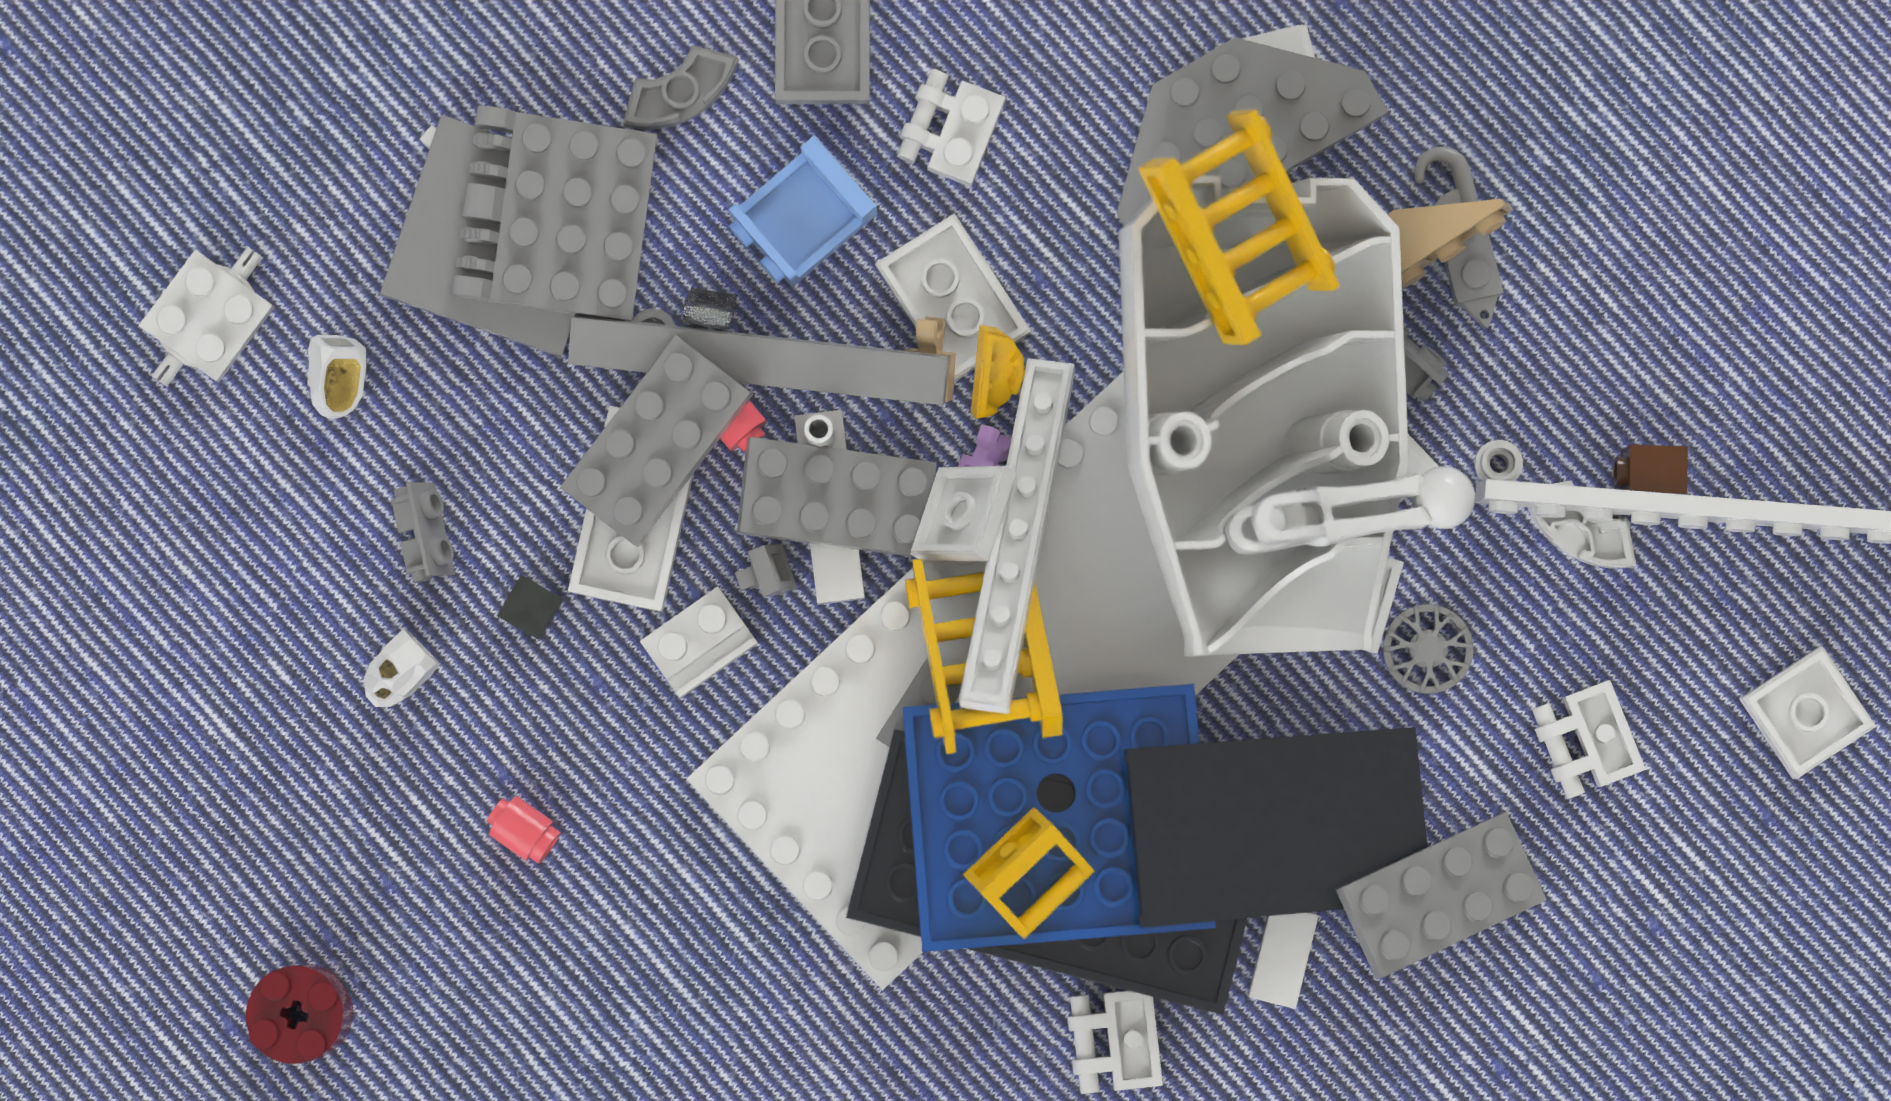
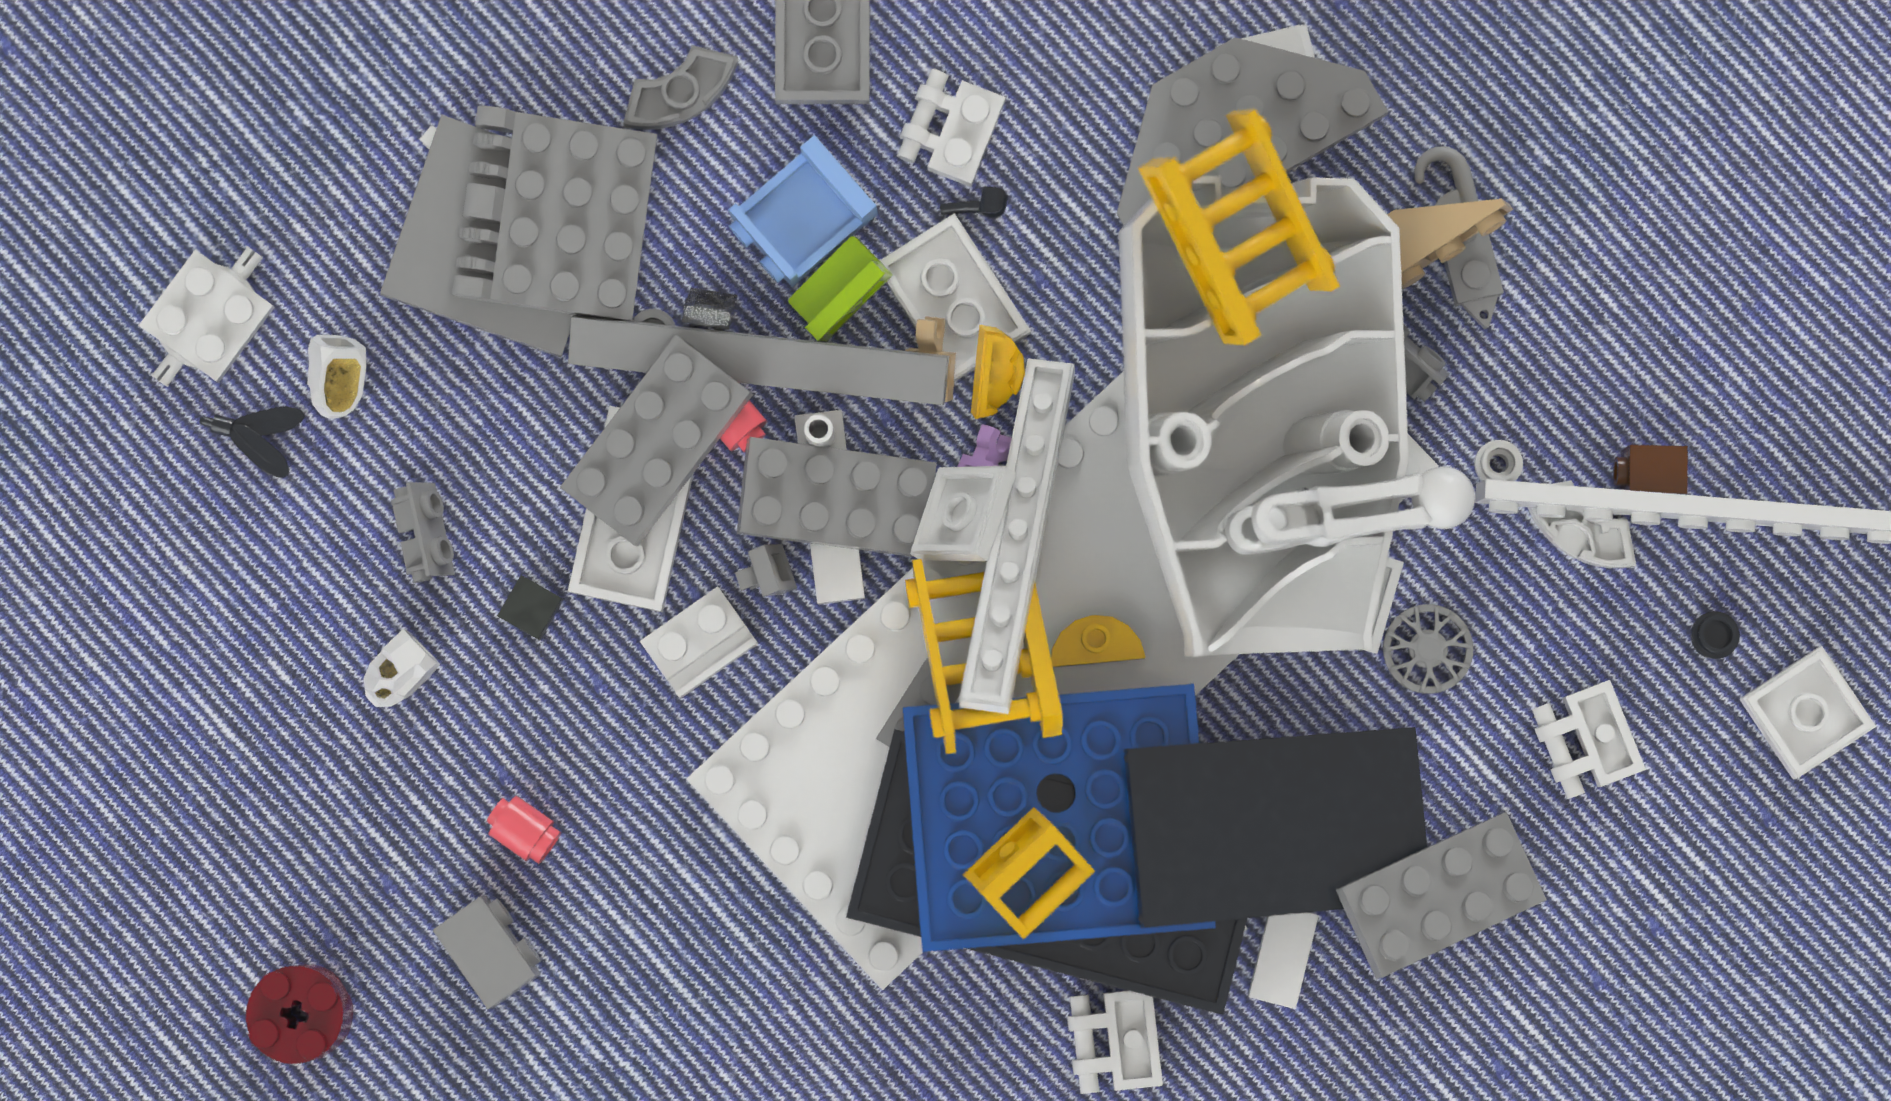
(248, 431): none -> black piece
(488, 950): none -> light grey brick
(839, 288): none -> lime panel
(991, 204): none -> black hand
(1096, 641): none -> yellow plate
(1715, 635): none -> black plate

